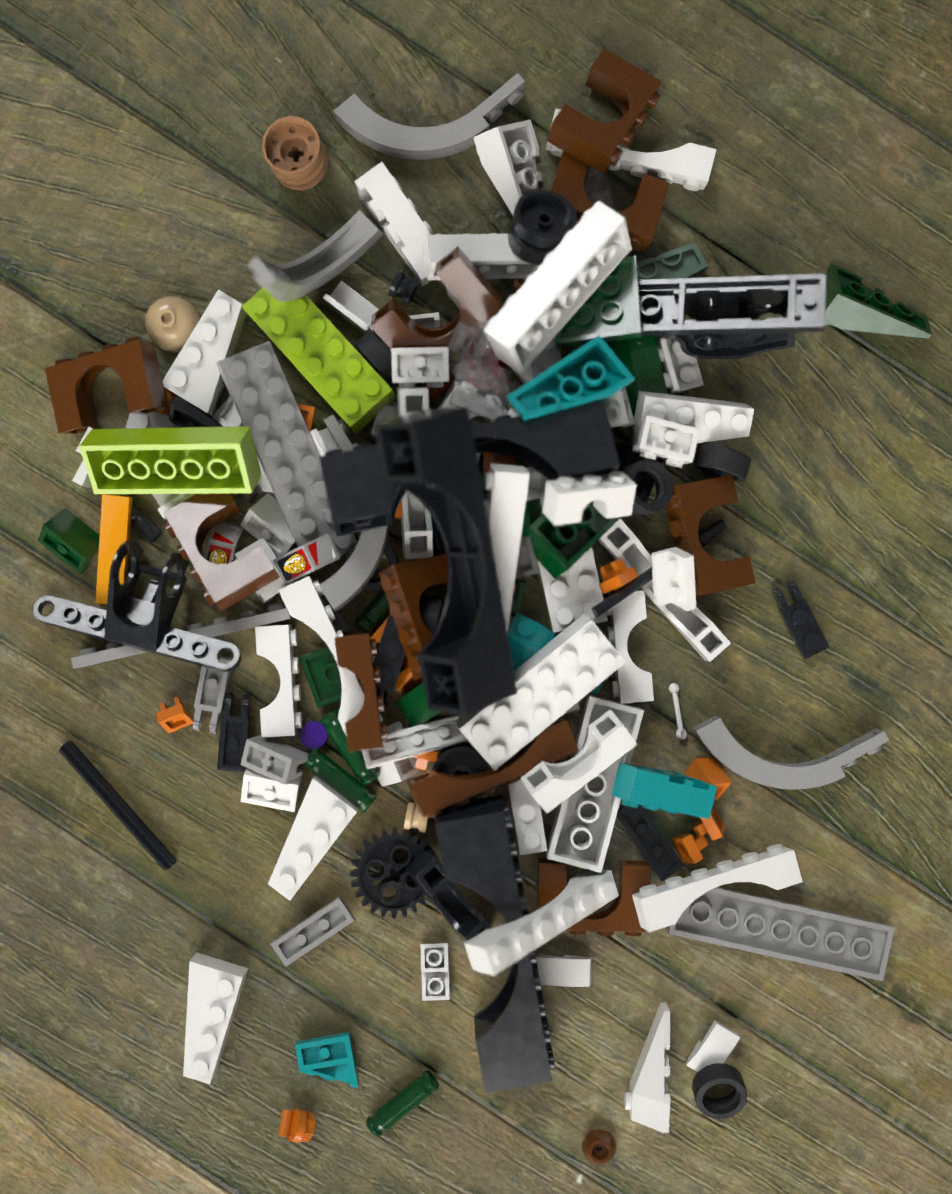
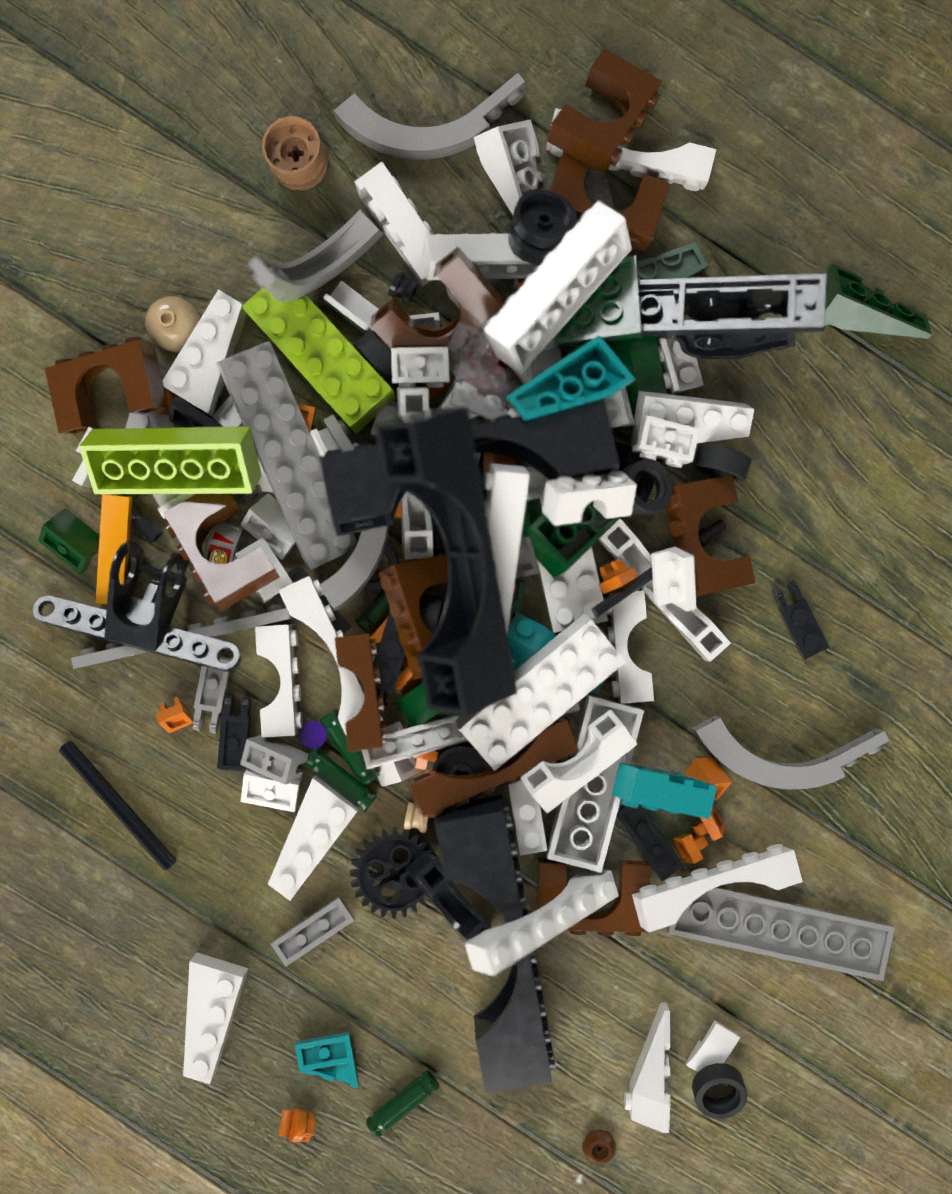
(306, 559): slope -> none
(322, 676): dark green tile -> none
(435, 971): white slope -> none
(565, 970): white slope -> none
(680, 733): white hinge -> none

